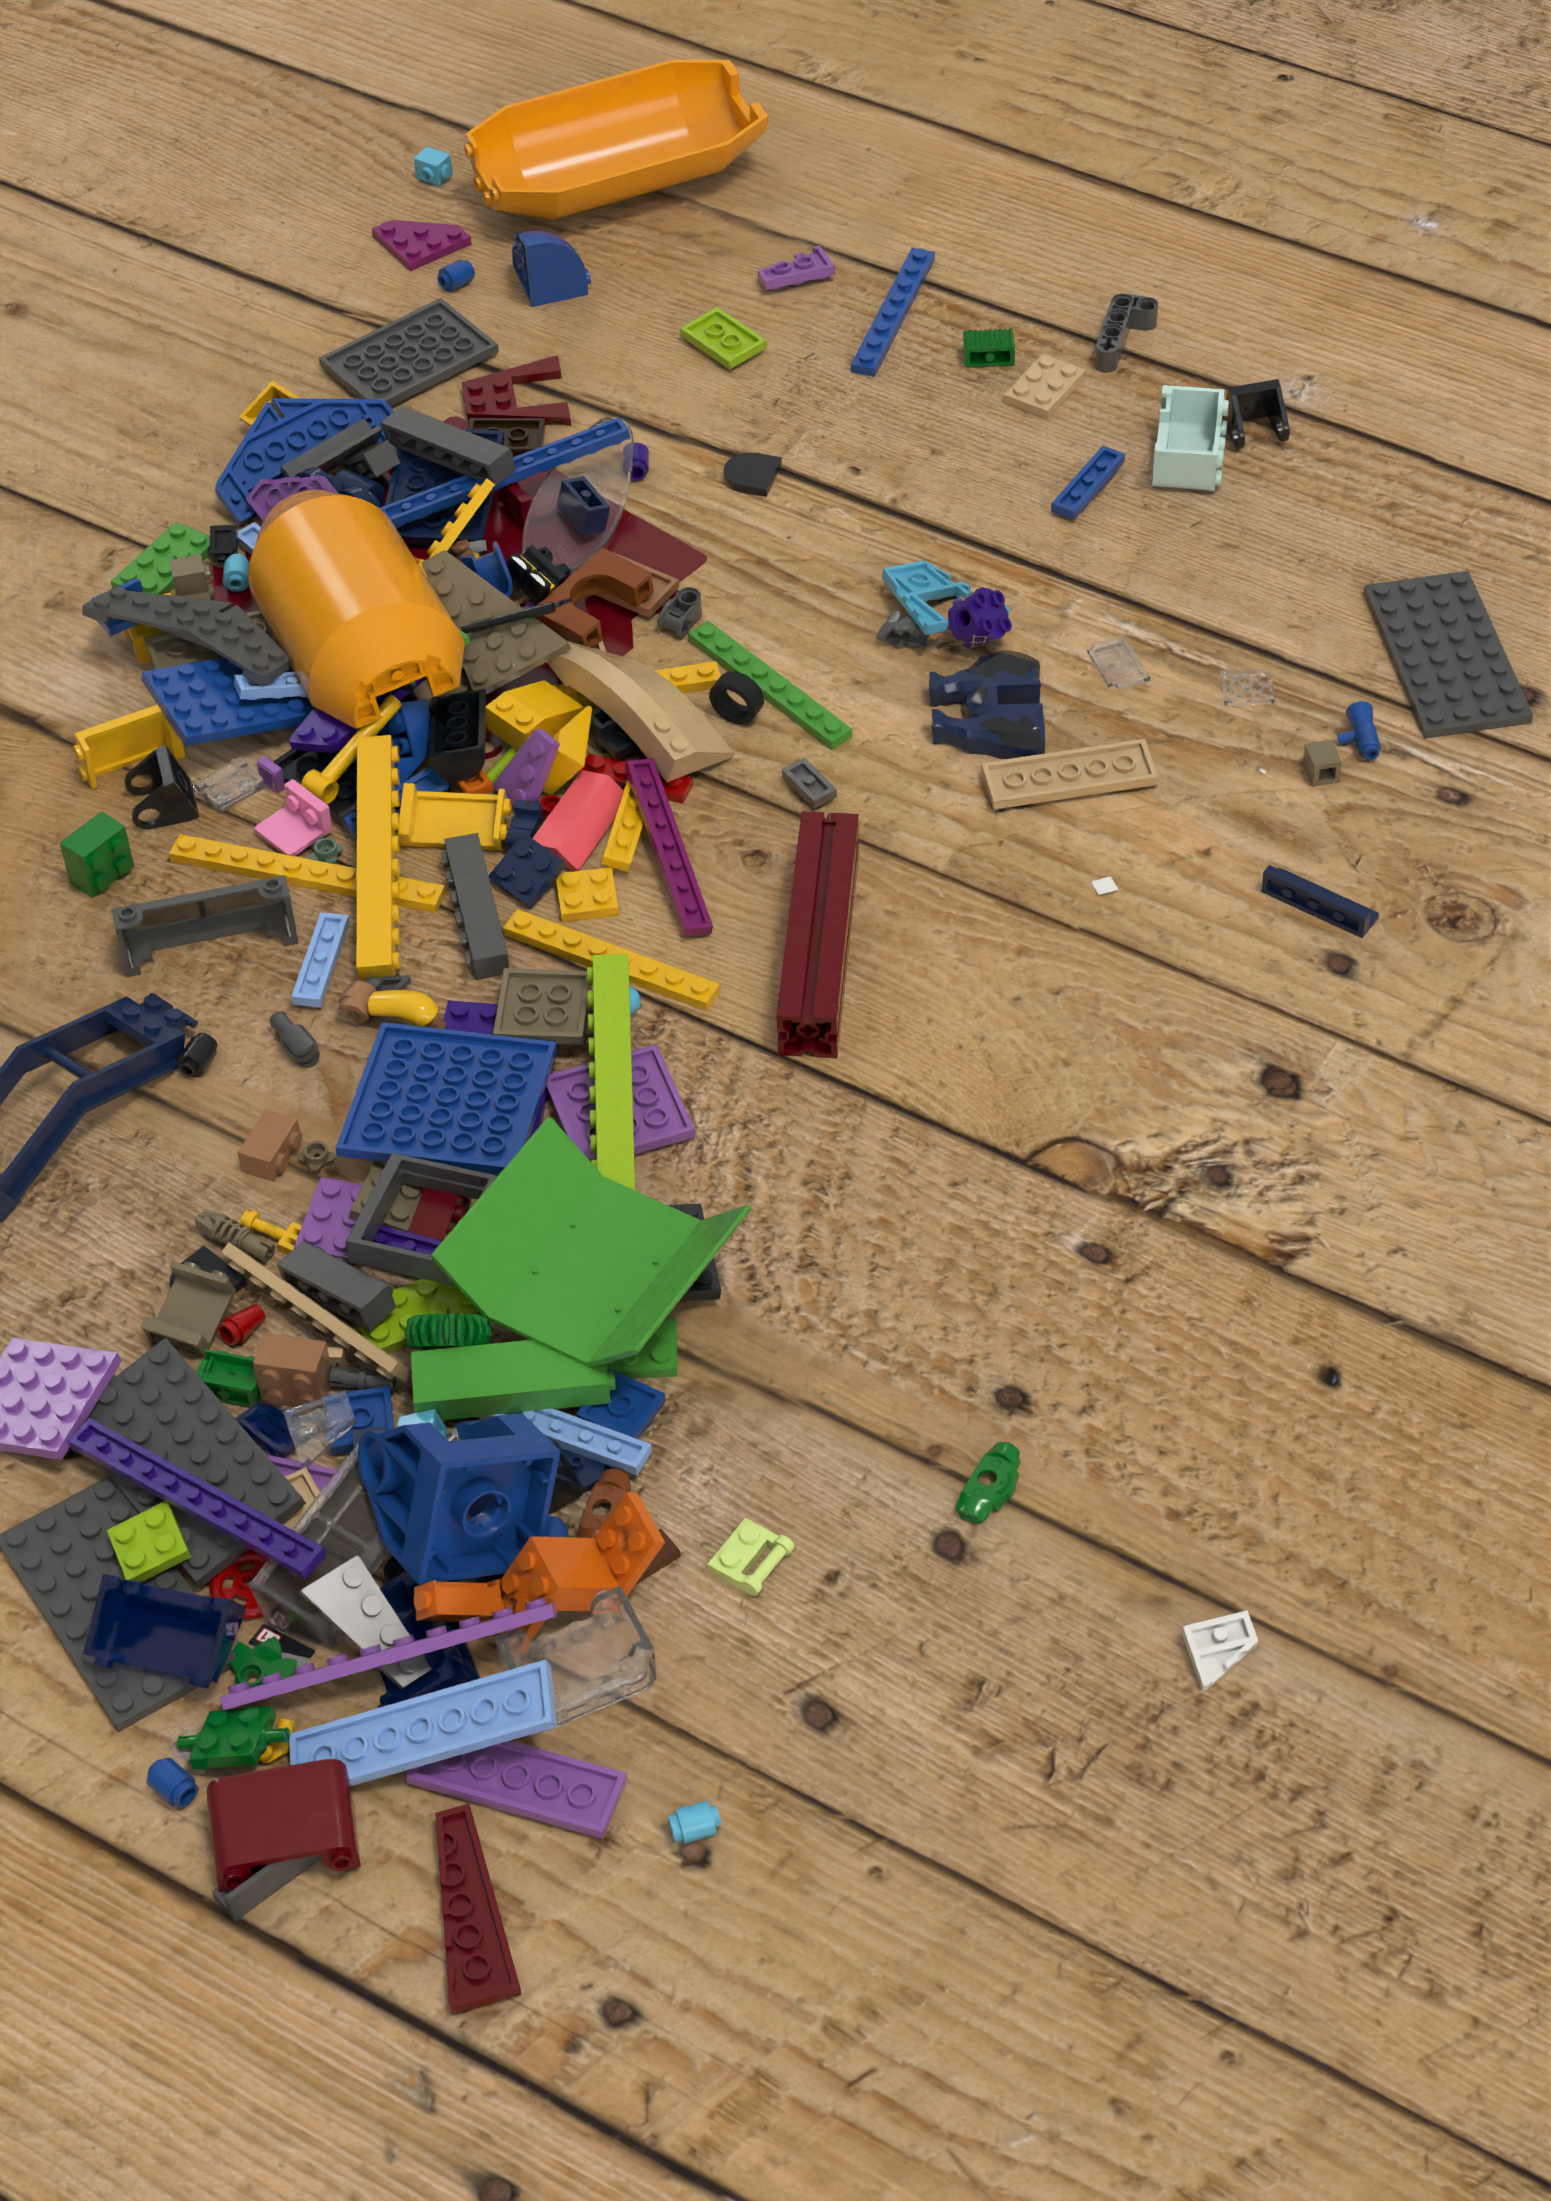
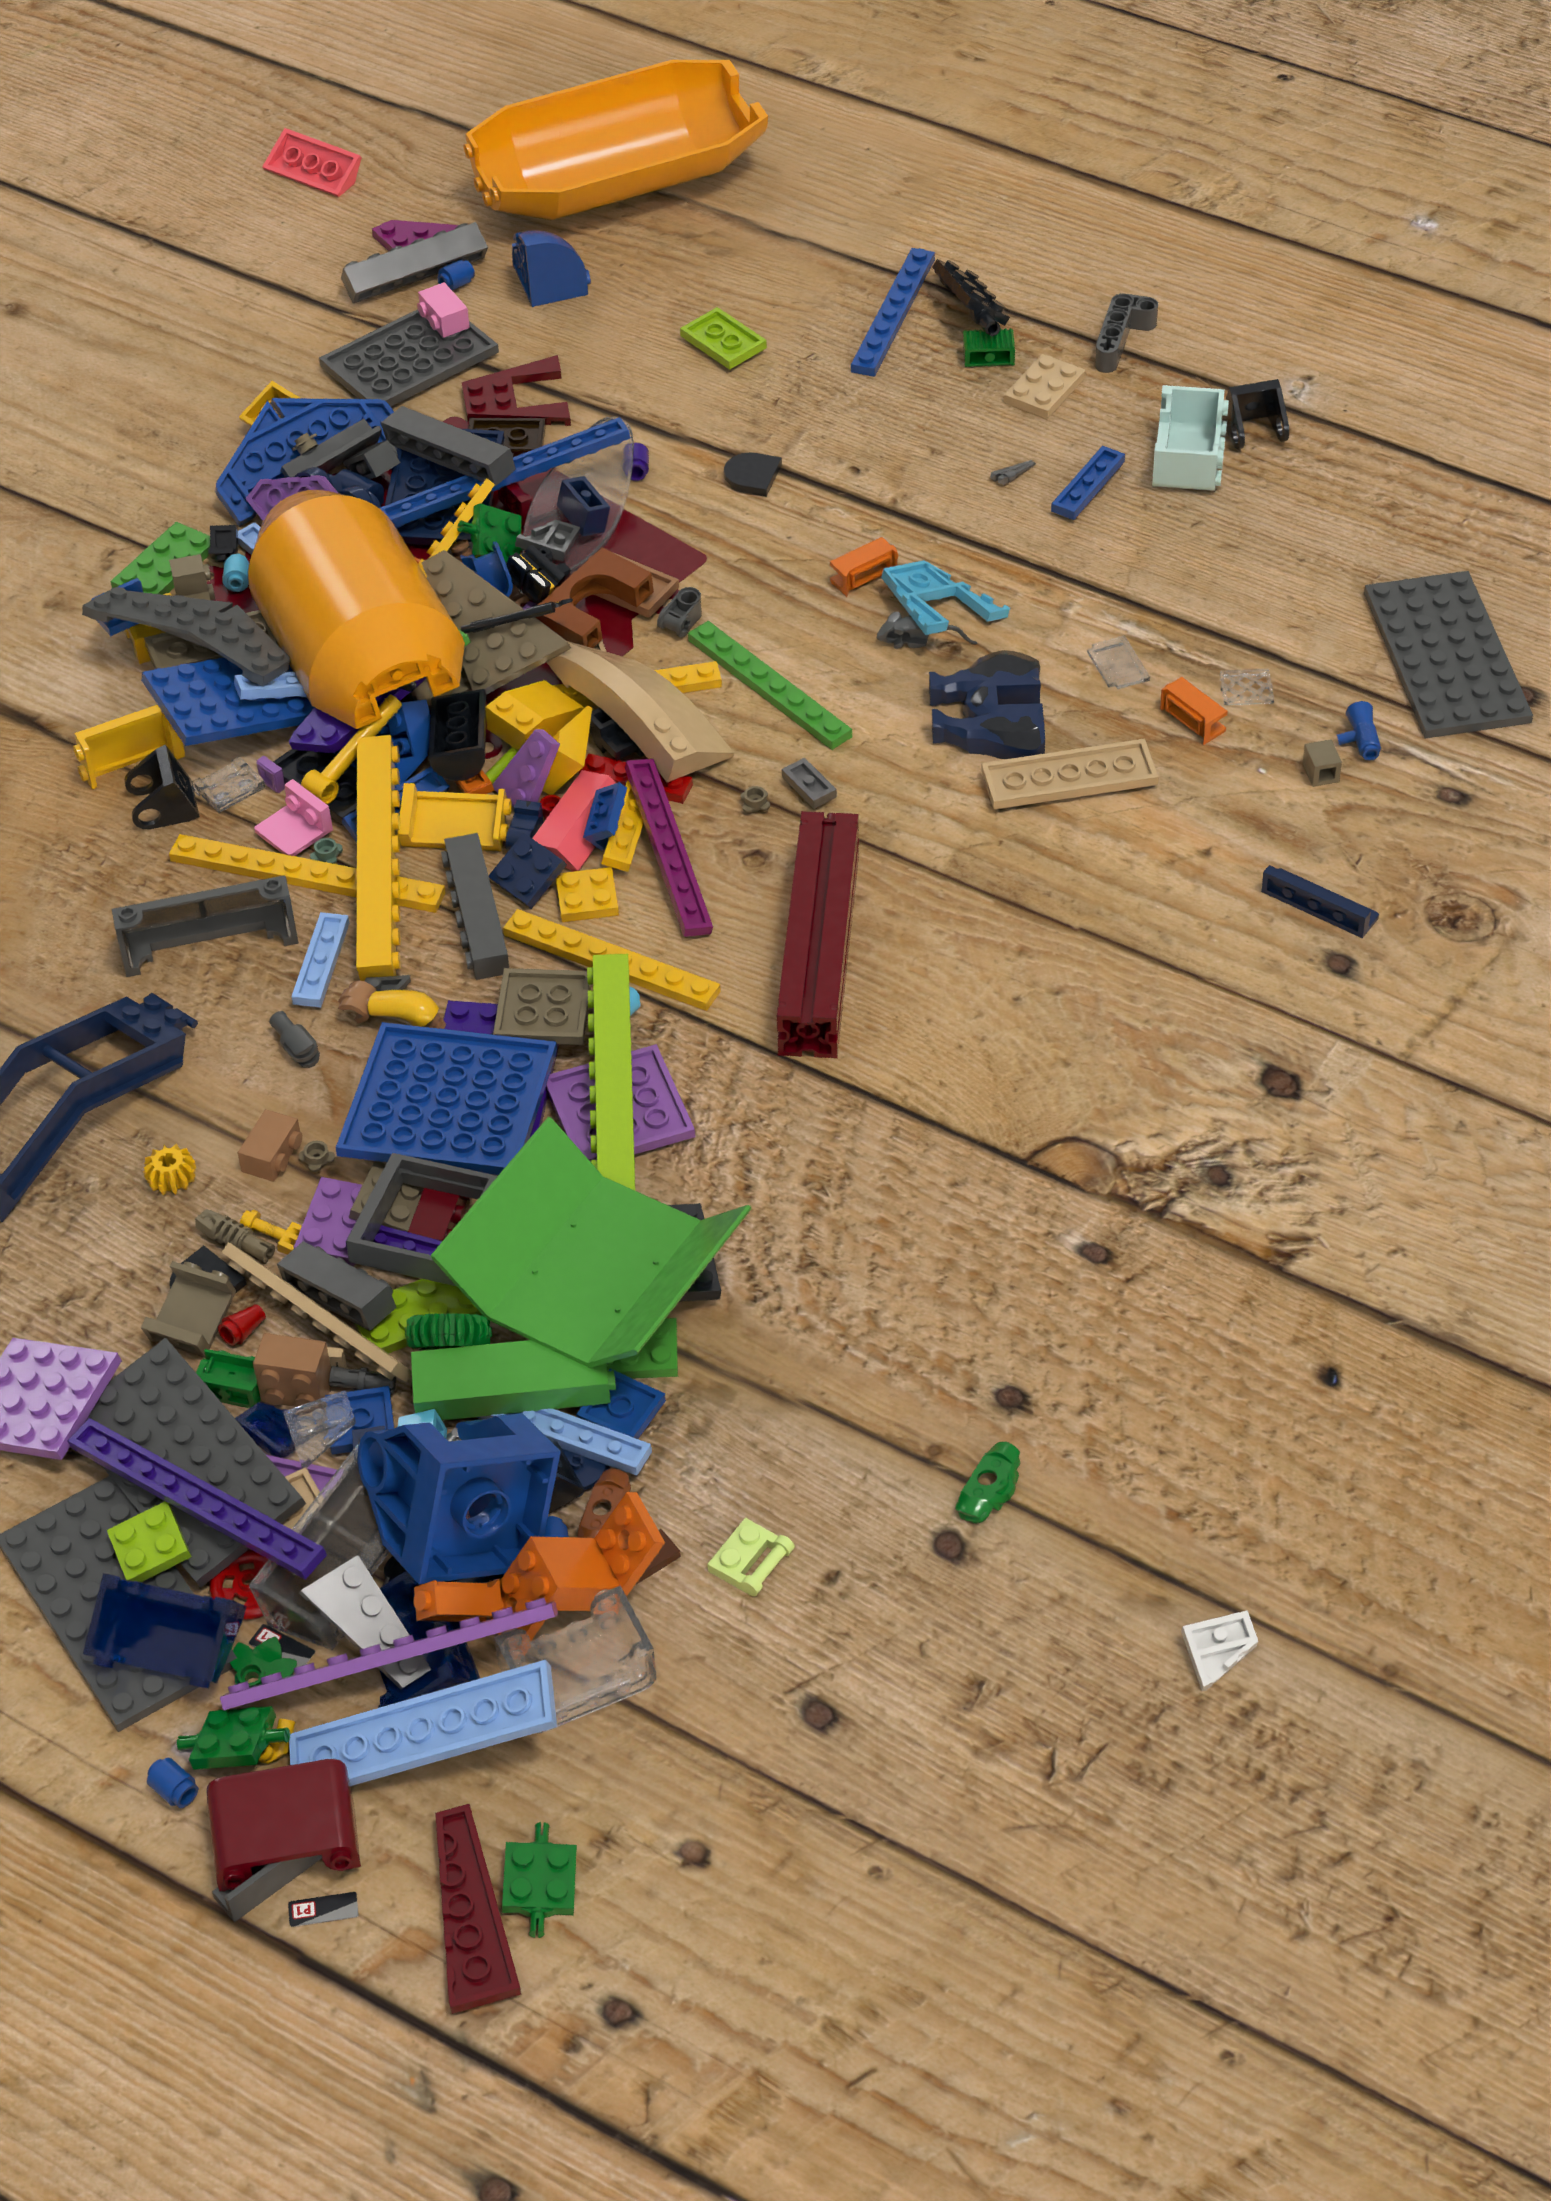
(97, 854): green brick -> none
(169, 1169): none -> yellow gear
(197, 1055): black brick -> none
(305, 443): none -> dark tan plate
(313, 163): none -> coral slope
(323, 1909): none -> sticker
(412, 262): none -> brick
(433, 166): medium azure brick -> none
(443, 310): none -> bright pink brick
(490, 526): none -> green plate
(529, 1785): medium lavender plate -> none
(539, 1879): none -> green plate
(555, 535): none -> dark grey wing
(605, 814): none -> blue bracket
(694, 1822): medium azure brick -> none
(745, 688): black tyre -> none
(755, 799): none -> dark tan plate
(802, 269): medium lavender wing -> none
(863, 564): none -> orange window
(973, 294): none -> black plate
(979, 617): dark purple brick -> none
(1010, 473): none -> flat silver piece
(1104, 885): white sticker -> none
(1193, 709): none -> orange window

